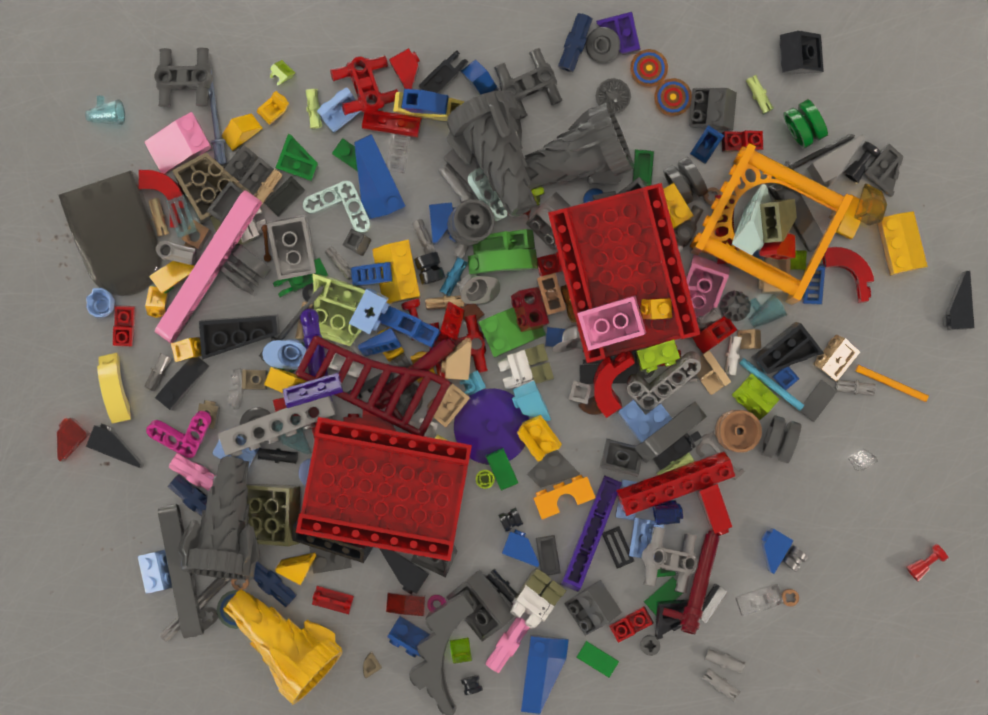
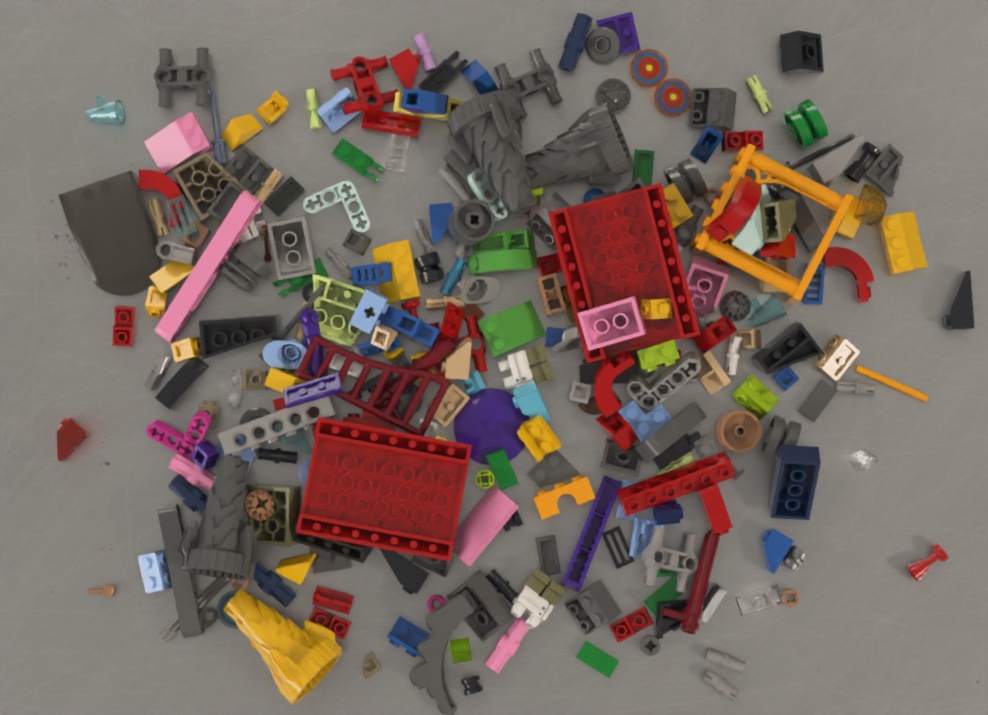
(100, 302): light blue hair -> none
(108, 590): none -> medium nougat hand
(110, 444): black slope -> none
(112, 388): light yellow arch -> none
(205, 455): none -> dark purple plate
(252, 502): none -> medium nougat gear
(282, 71): lime tile -> none
(296, 160): green wing -> none
(330, 621): none -> red slope
(376, 184): blue wedge -> none
(383, 336): none -> tan slope
(406, 604): clear red slope -> none
(424, 52): none -> lavender pin
(483, 524): none -> bright pink tile
(519, 547): blue slope -> none
(533, 308): dark red brick -> none
(543, 667): blue wedge -> none
(618, 430): none -> red slope
(744, 202): none -> red arch
(770, 383): medium azure bar -> none
(794, 482): none -> dark blue brick
(799, 262): clear neon green slope -> none

